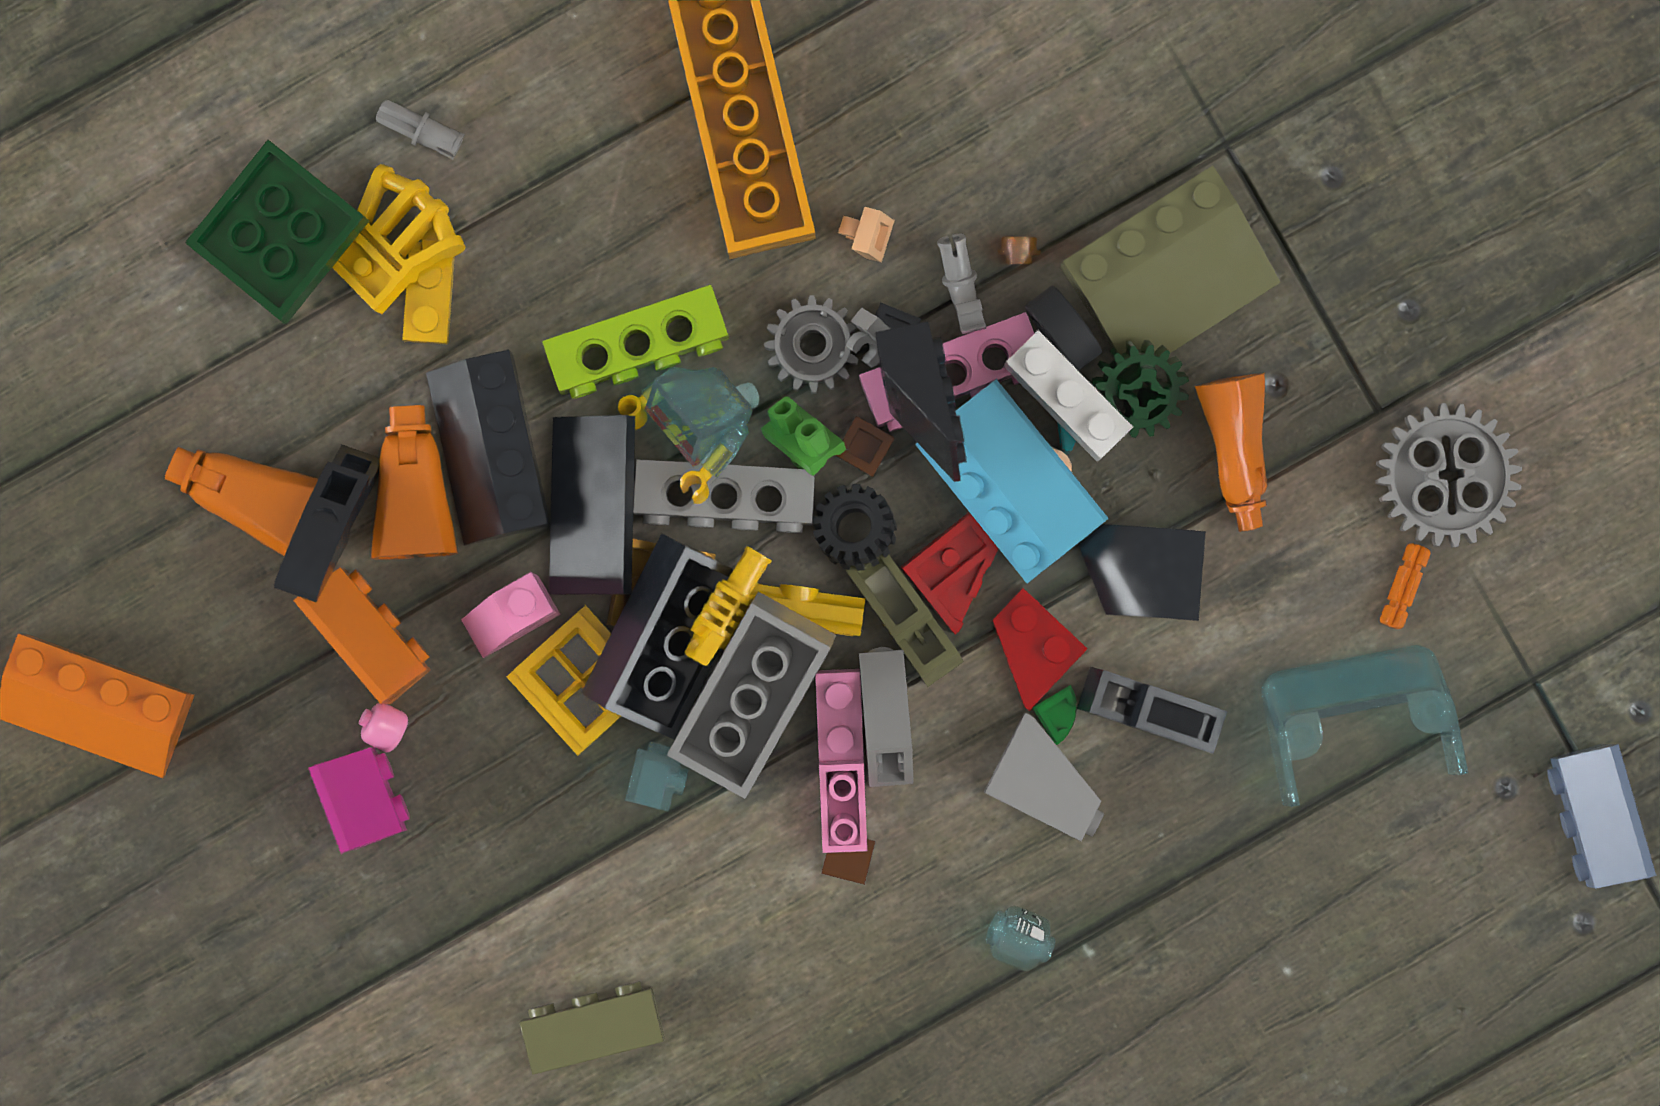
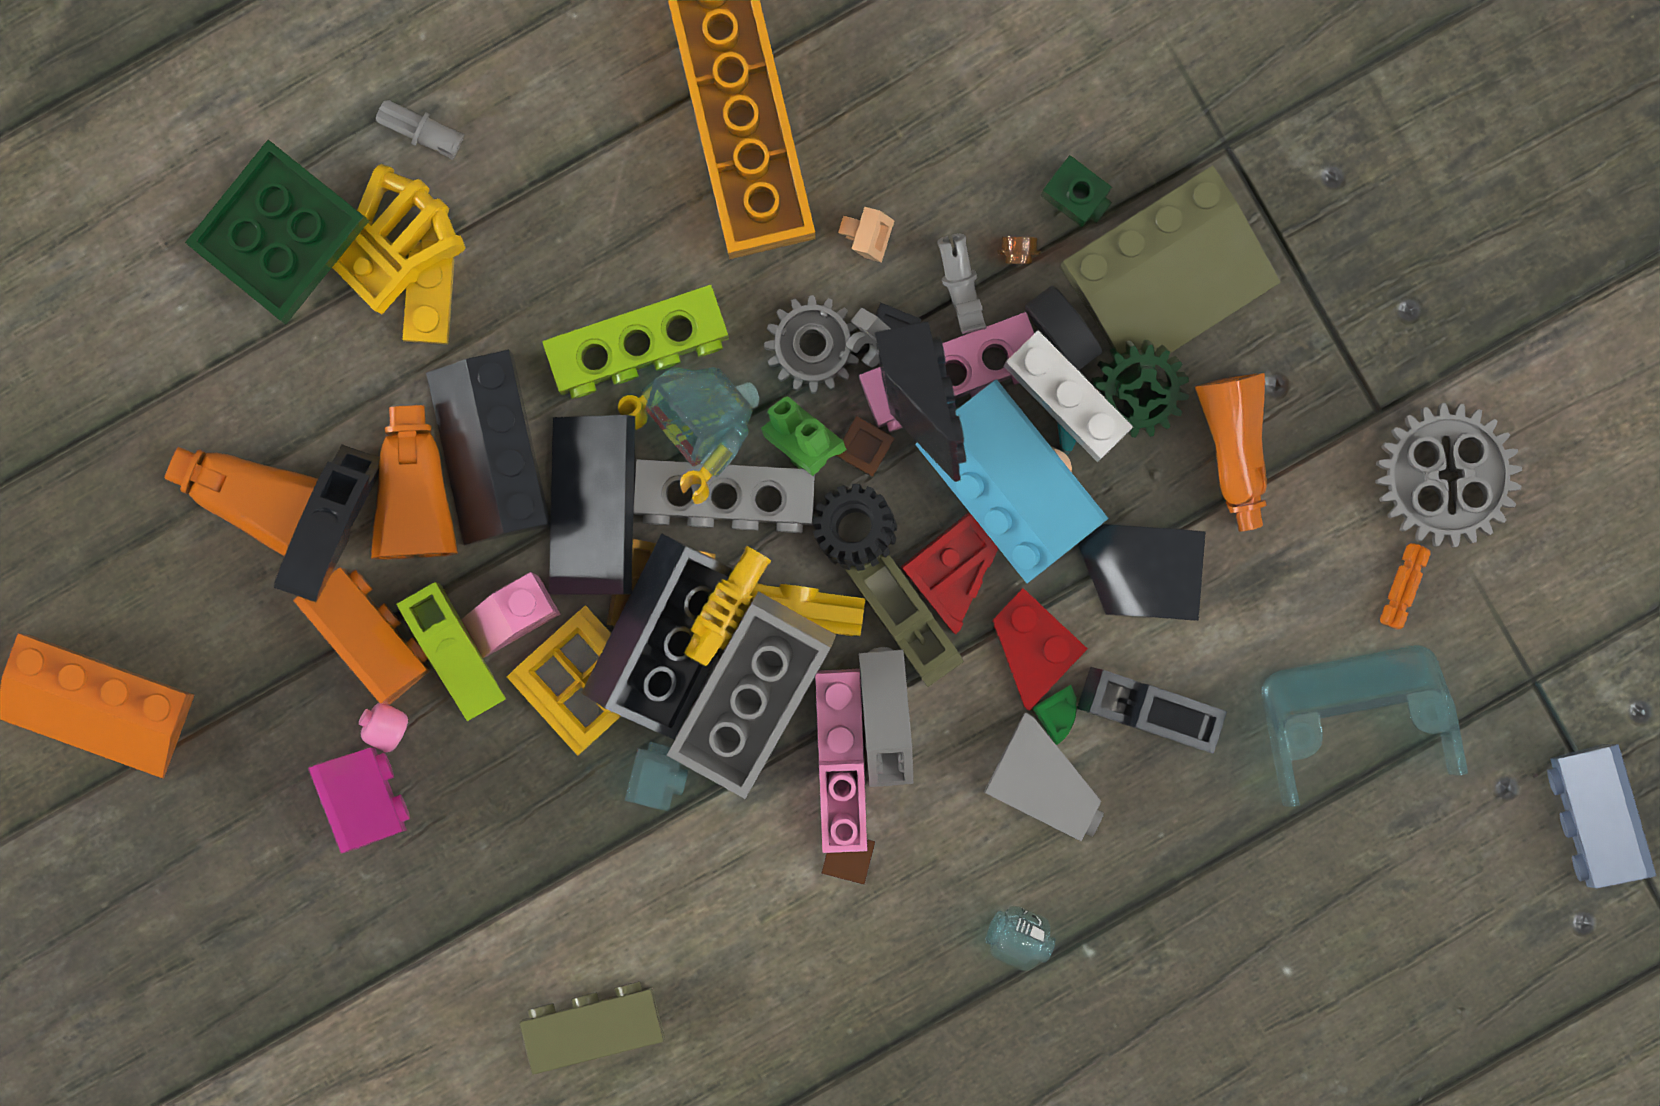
(451, 650): none -> lime slope
(1078, 192): none -> dark green brick

